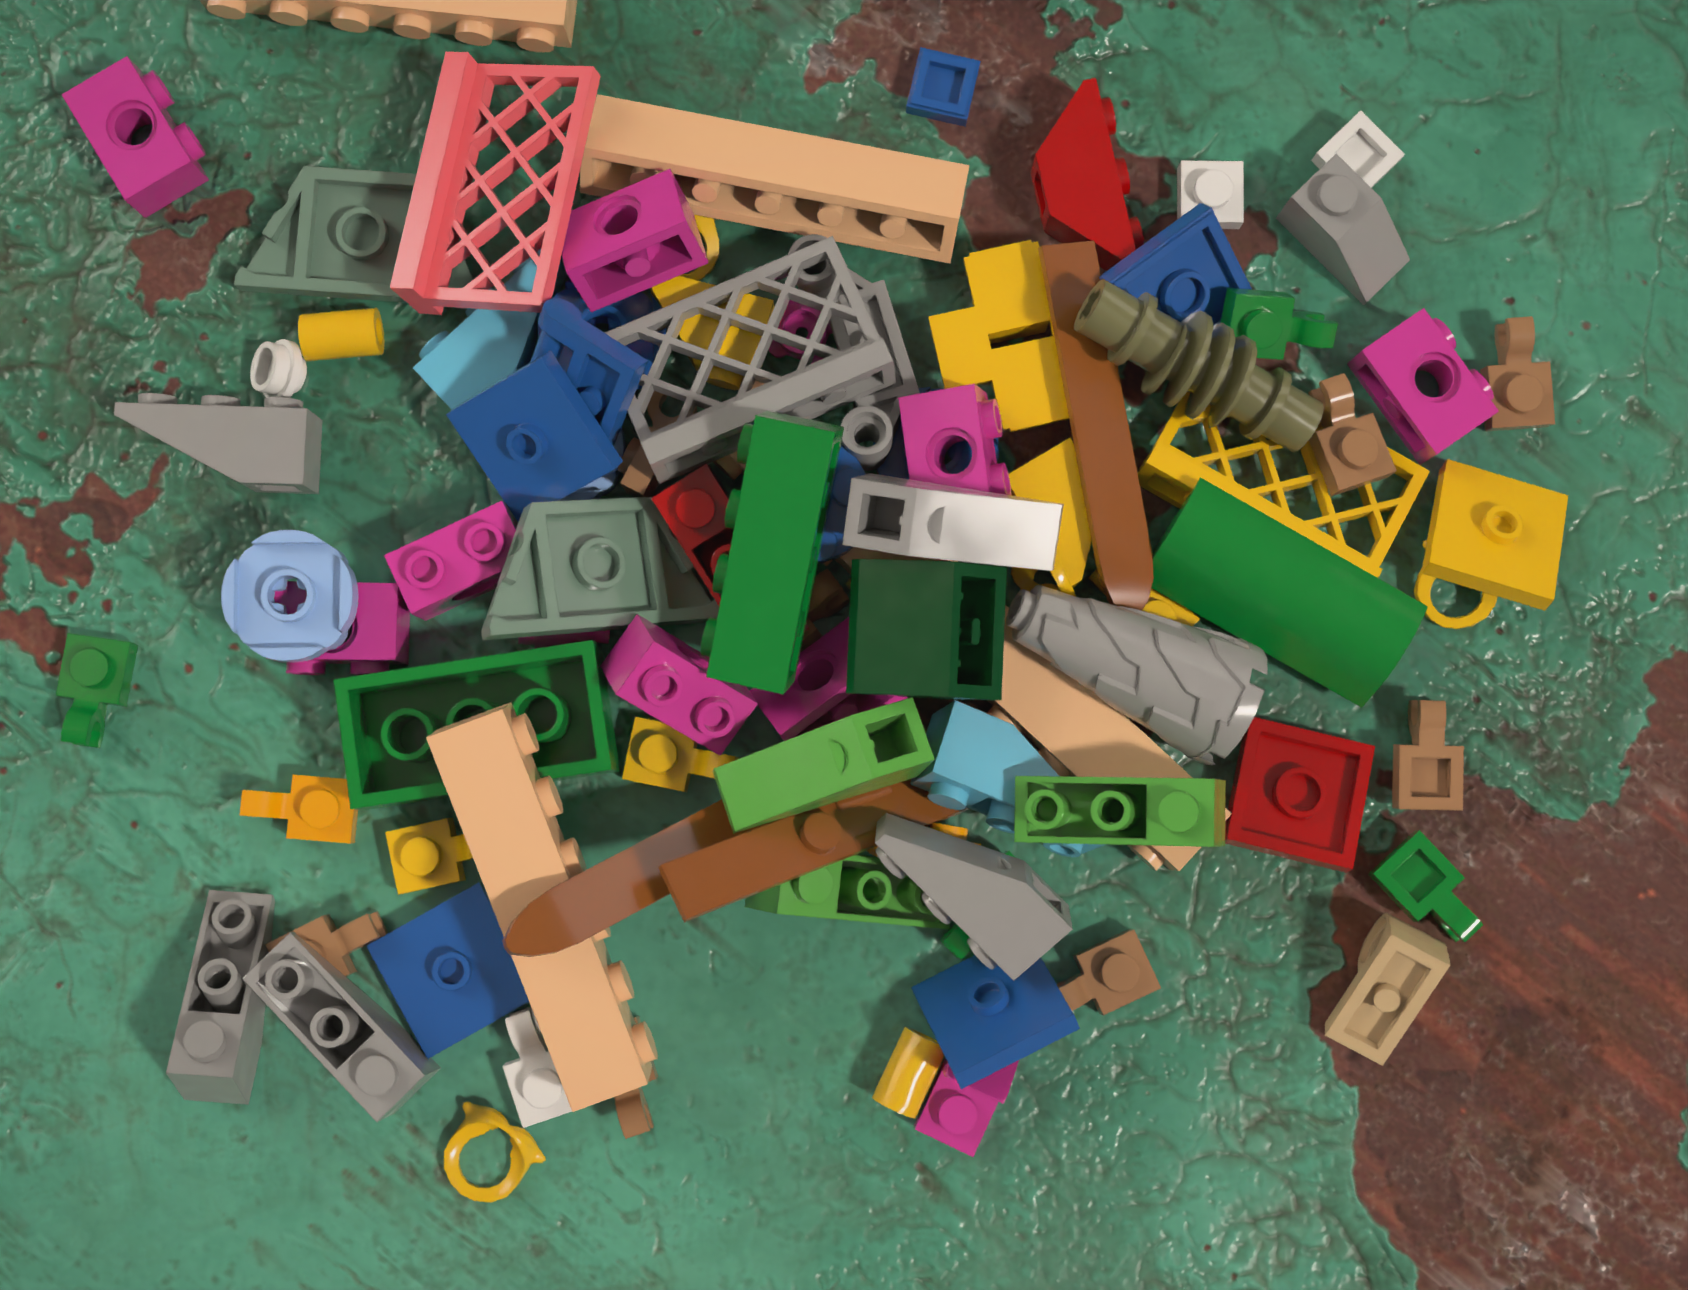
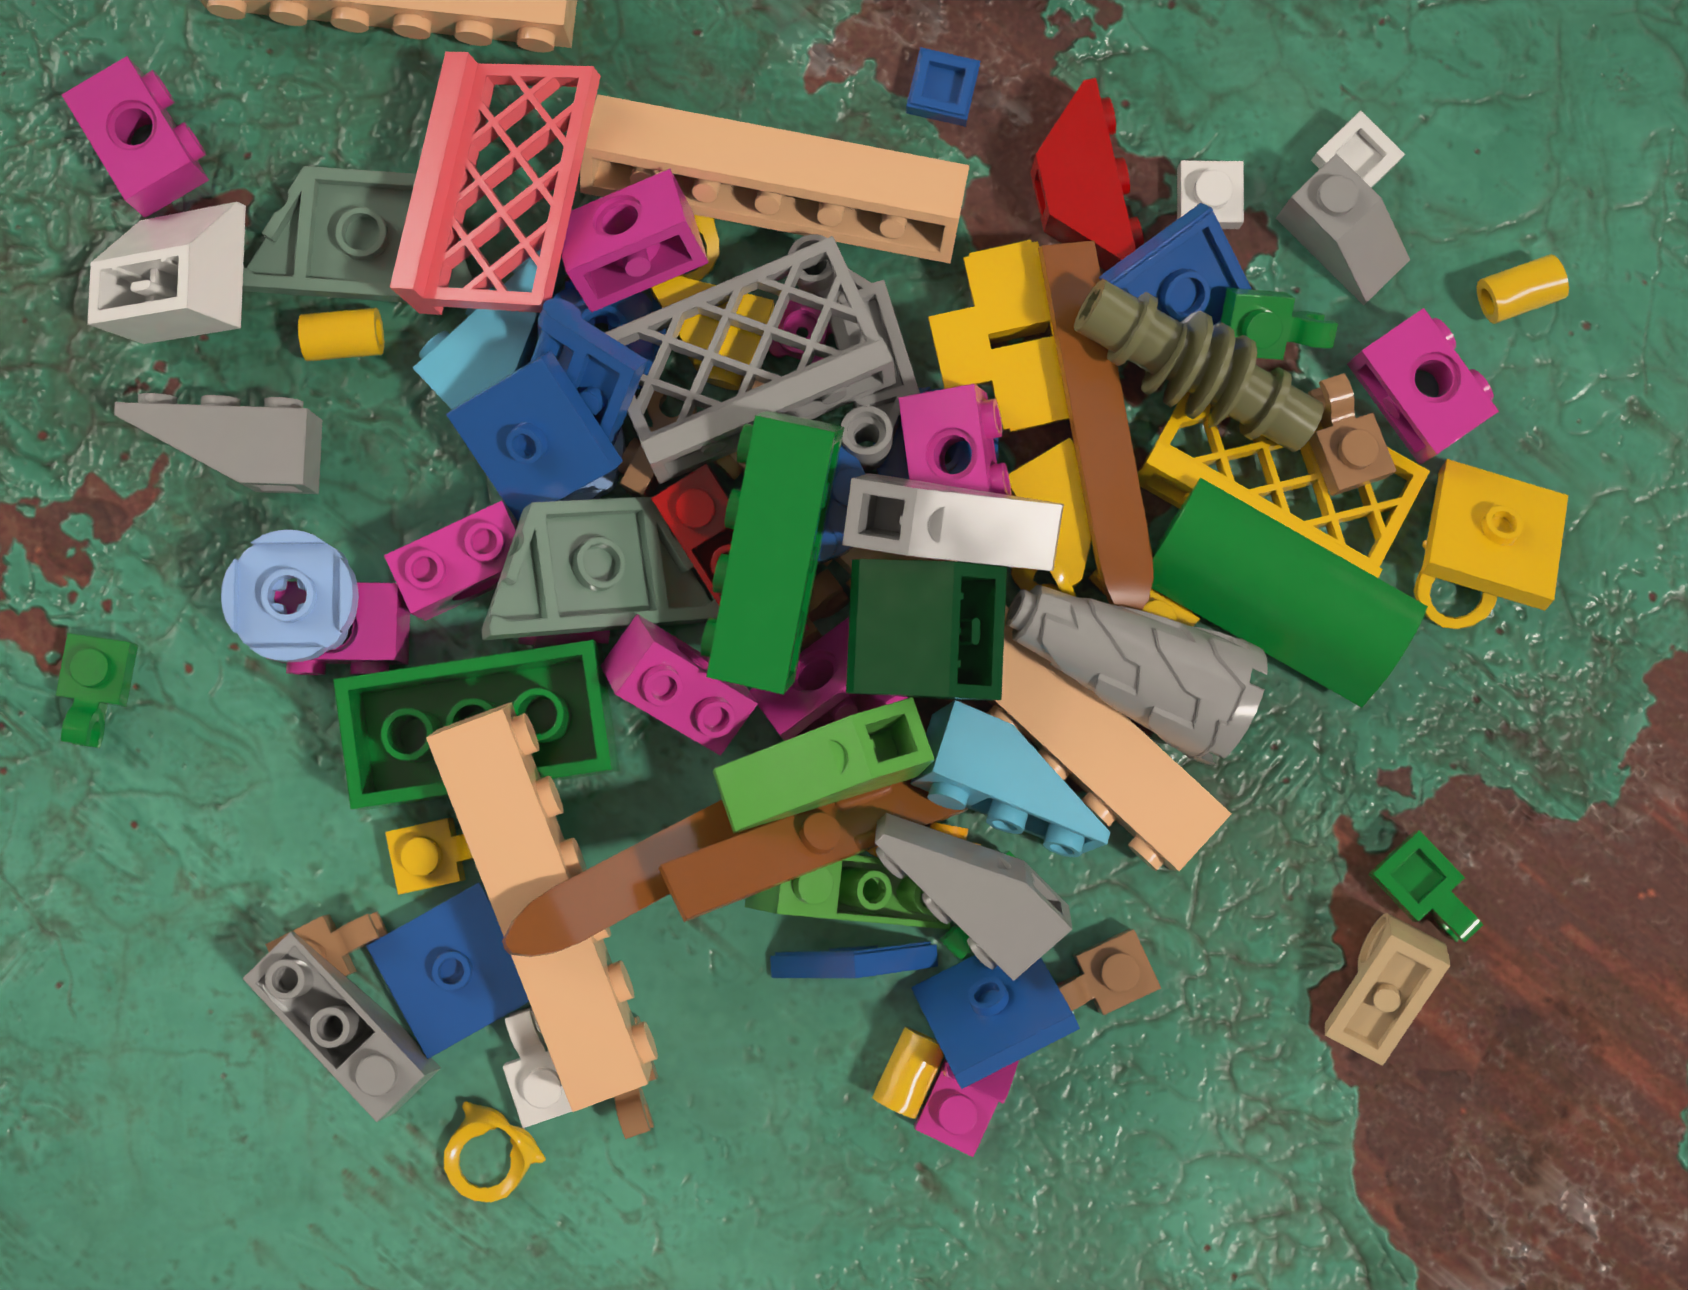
(172, 276): none -> white slope
(220, 1013): light grey slope -> none
(278, 369): white plate -> none
(314, 809): light orange plate -> none
(667, 757): yellow plate -> none
(854, 961): none -> blue tile
(1120, 811): bright green slope -> none
(1299, 794): red plate -> none
(1428, 771): medium nougat plate -> none
(1519, 387): medium nougat plate -> none
(1522, 288): none -> yellow piece

